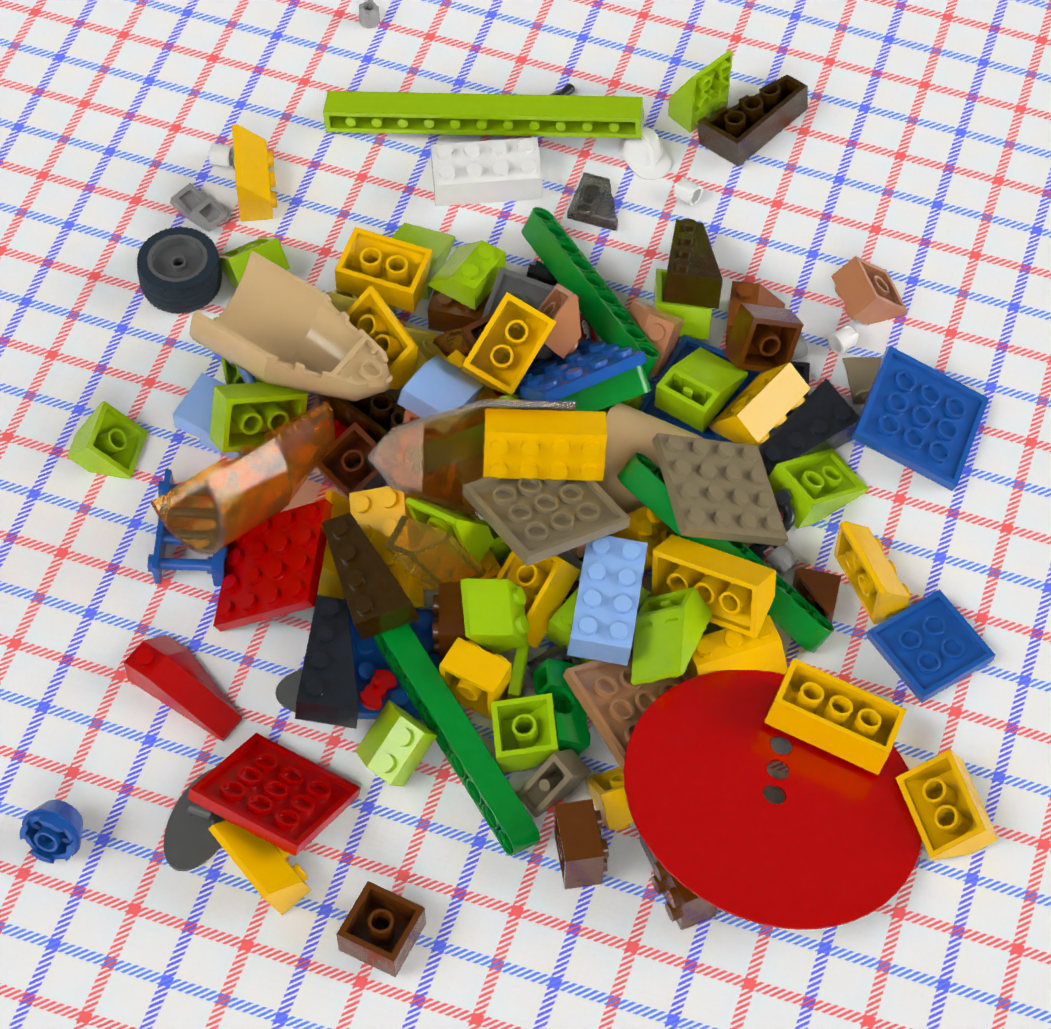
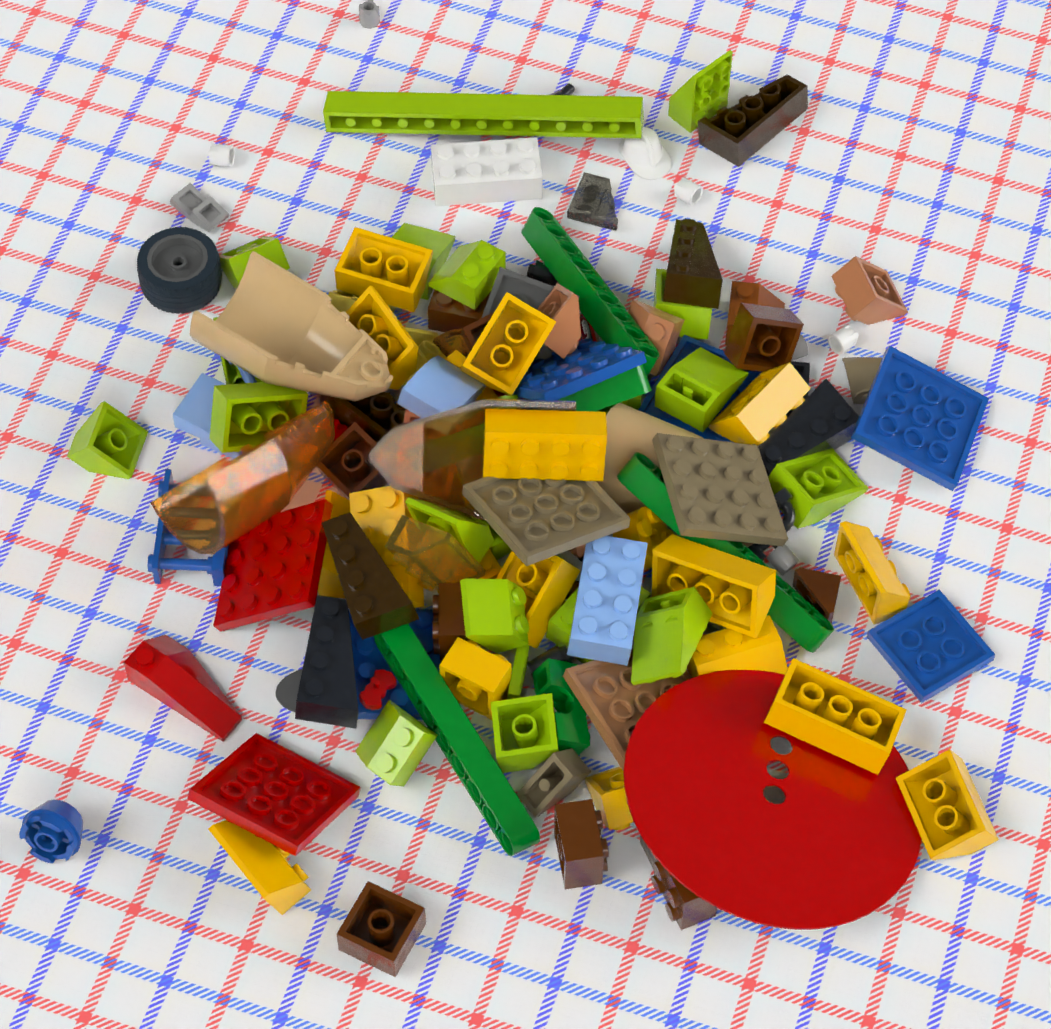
(187, 834): dark grey shield -> none
(253, 175): yellow slope -> none

